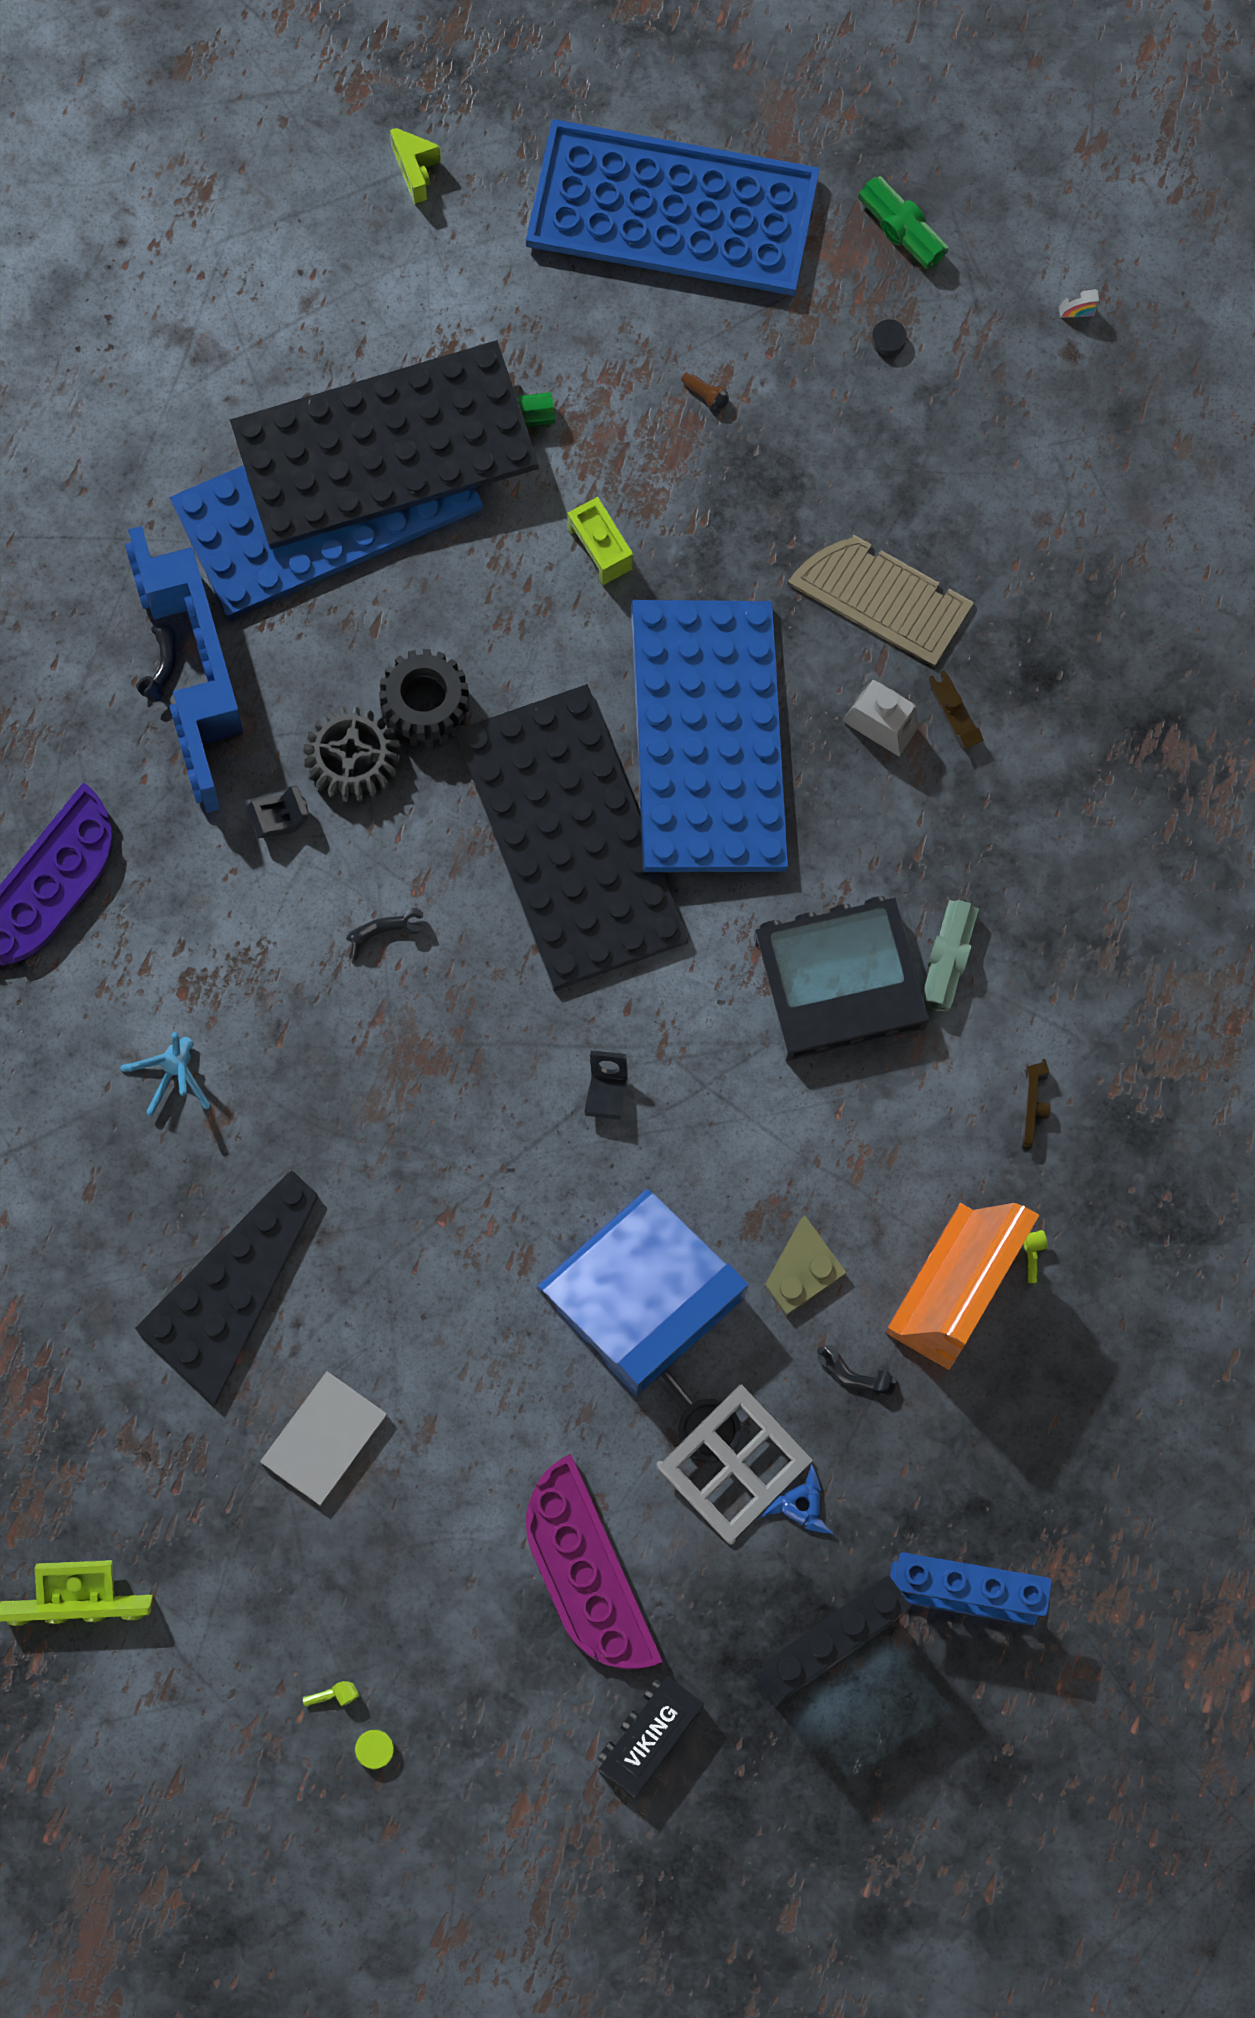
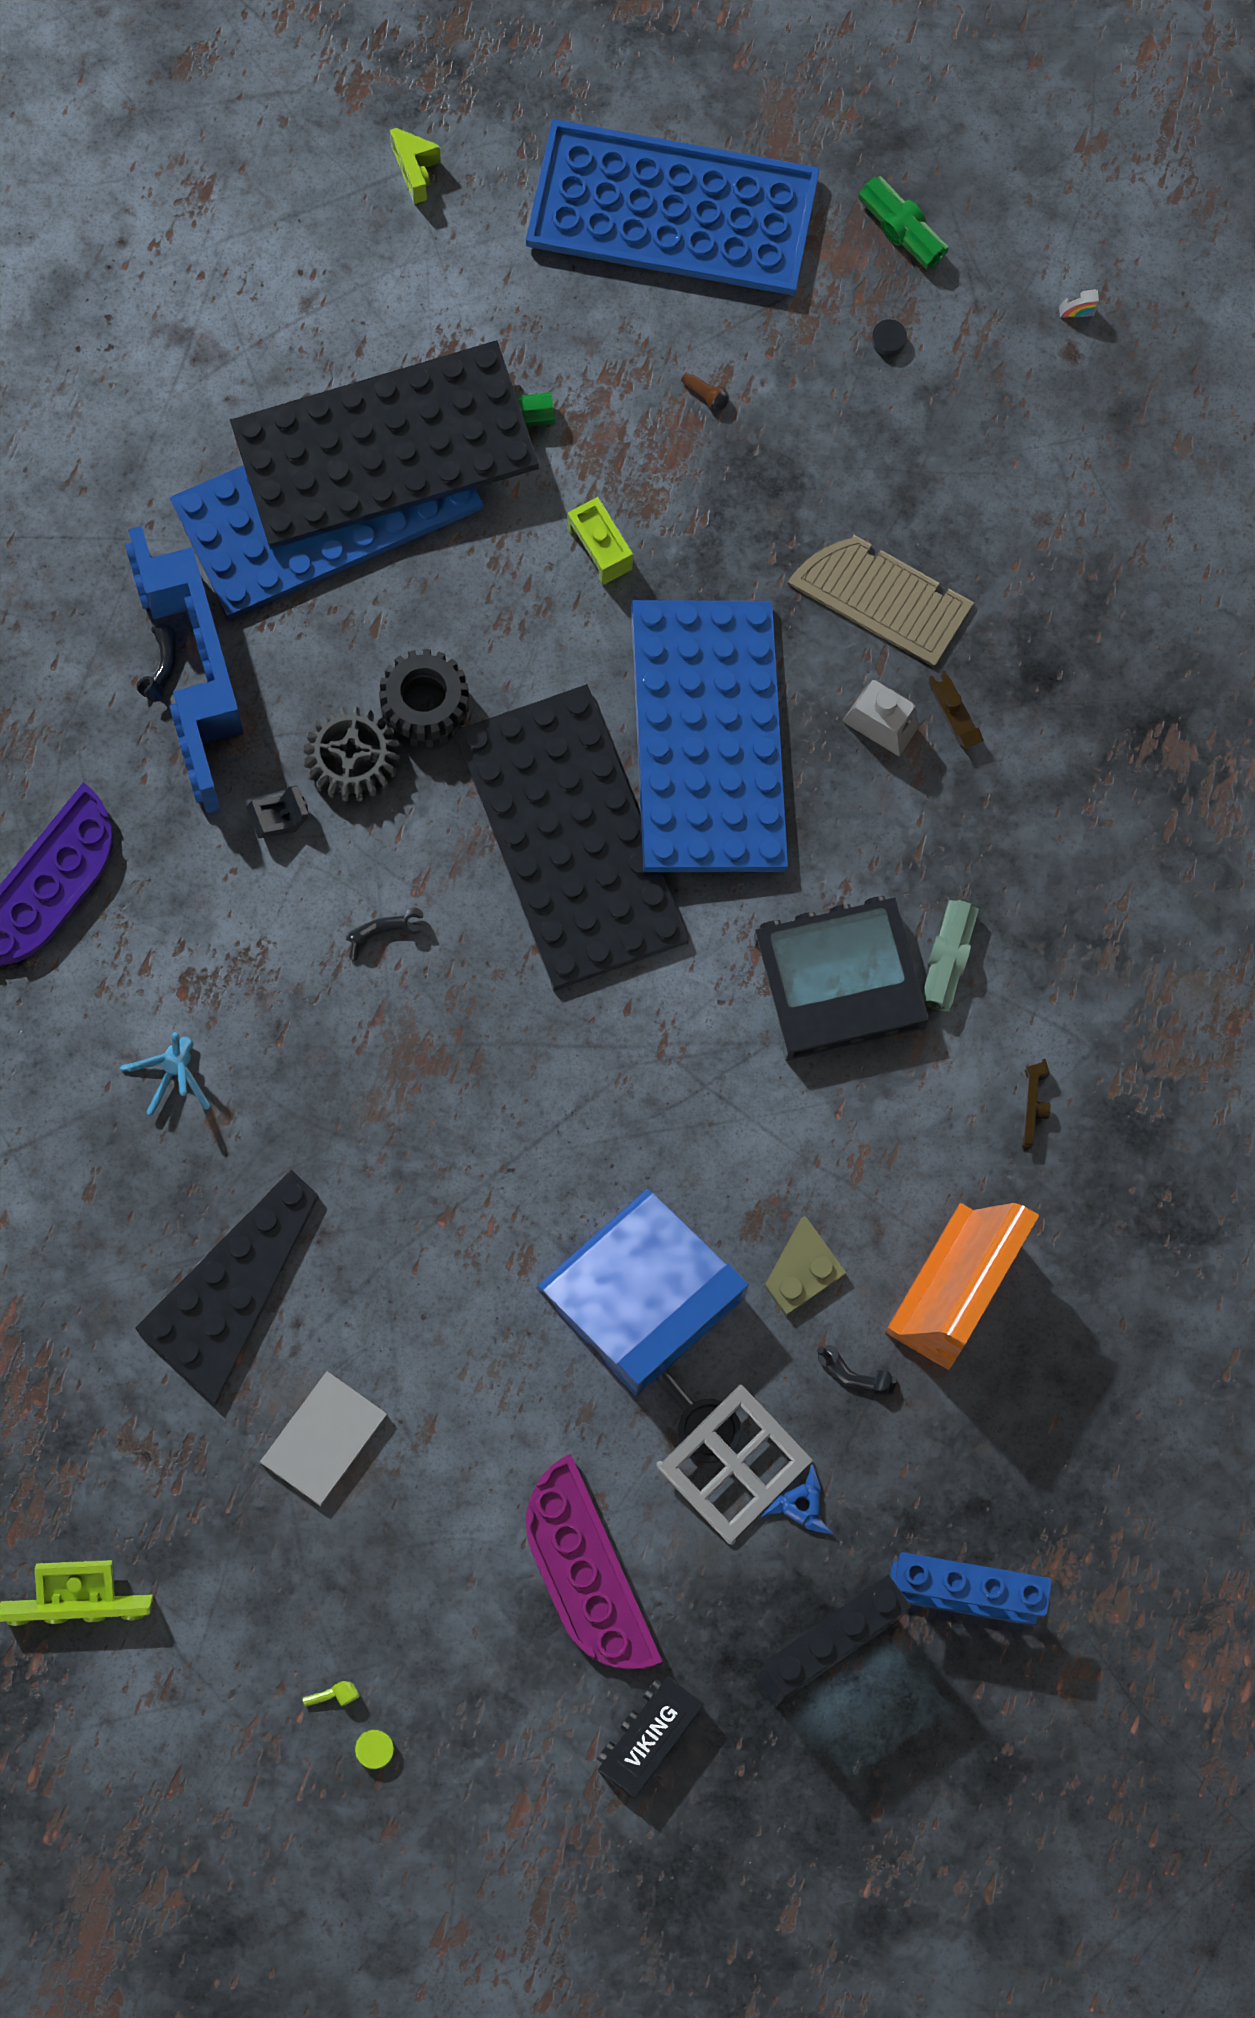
(607, 1086): black bracket -> none
(1034, 1242): lime hand -> none

